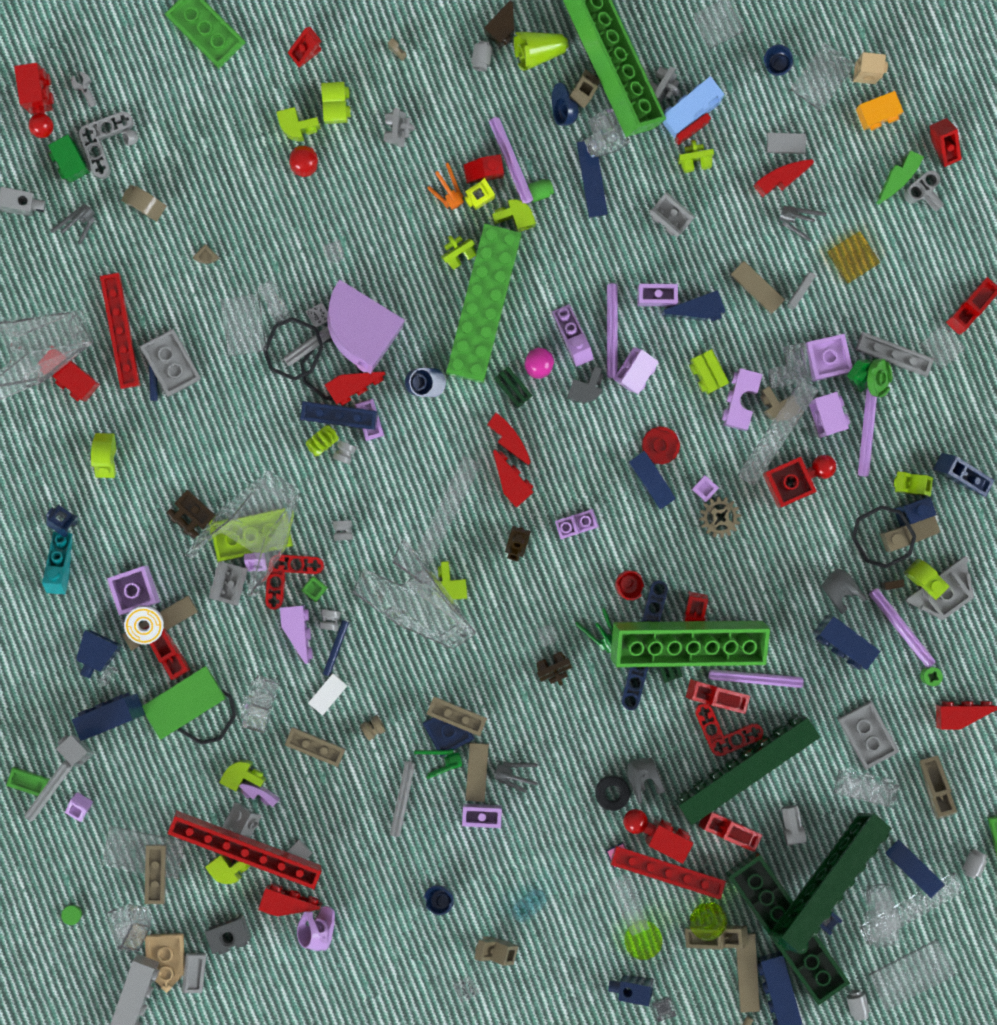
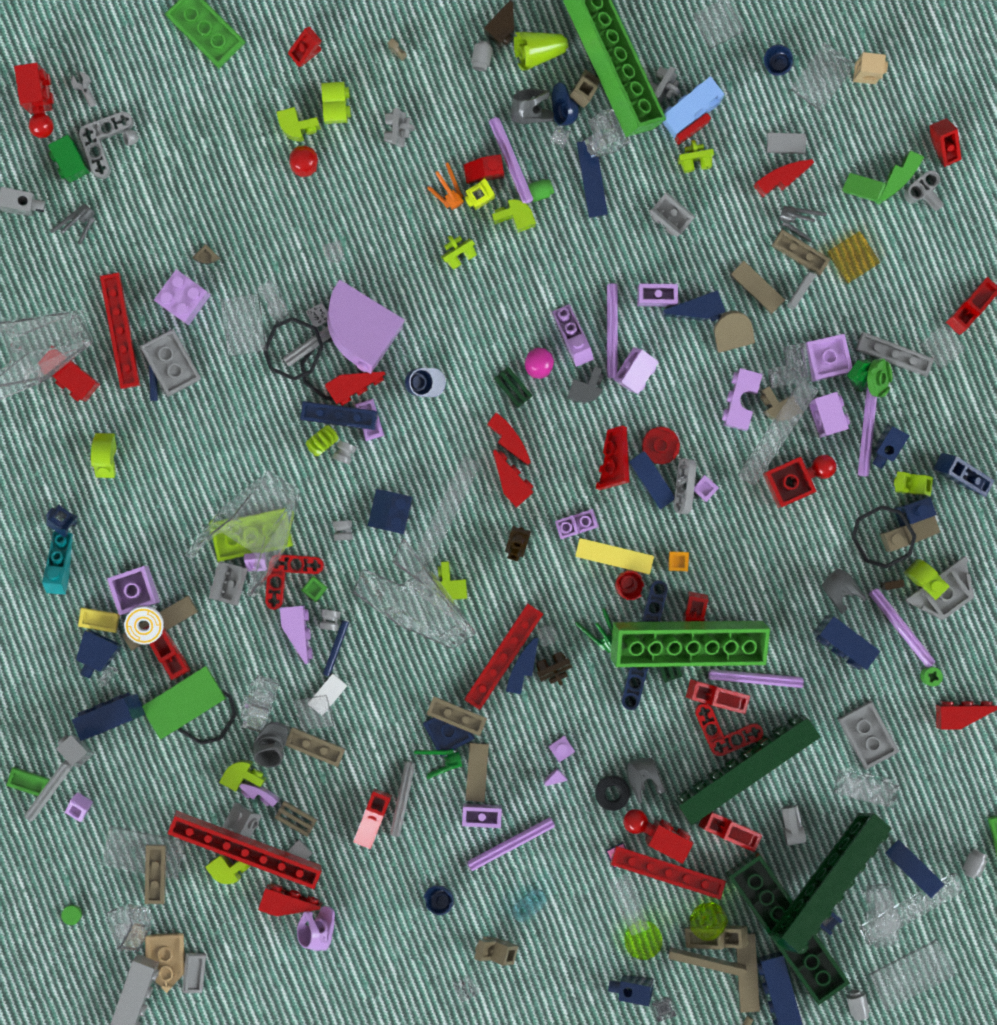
(98, 620): none -> light yellow tile
(143, 202): dark tan brick -> none
(182, 297): none -> lavender brick
(195, 510): dark brown plate -> none
(237, 927): dark grey brick -> none
(270, 744): none -> dark grey helmet
(310, 826): none -> dark tan tile
(314, 712): none -> clear piece
(372, 727): dark tan wheel -> none
(372, 818): none -> slope
(390, 511): none -> dark blue slope
(484, 303): bright green brick -> none
(503, 656): none -> red plate
(504, 774): dark grey plant -> none
(511, 844): none -> lavender axle
(523, 666): none -> dark blue slope
(526, 111): none -> dark grey helmet
(555, 777): none -> lavender slope
(560, 137): none -> clear wheel
(561, 748): none -> lavender plate
(614, 556): none -> light yellow tile
(615, 465): none -> red wing
(678, 561): none -> light orange plate
(684, 499): none -> light grey beam
(707, 962): none -> dark tan tile
(709, 372): lime brick -> none
(711, 527): dark tan gear -> none
(733, 331): none -> dark tan tile
(800, 252): none -> dark tan tile
(864, 187): none -> bright green tile
(879, 111): light orange brick -> none
(890, 437): none -> dark blue torso
(937, 787): dark tan slope -> none

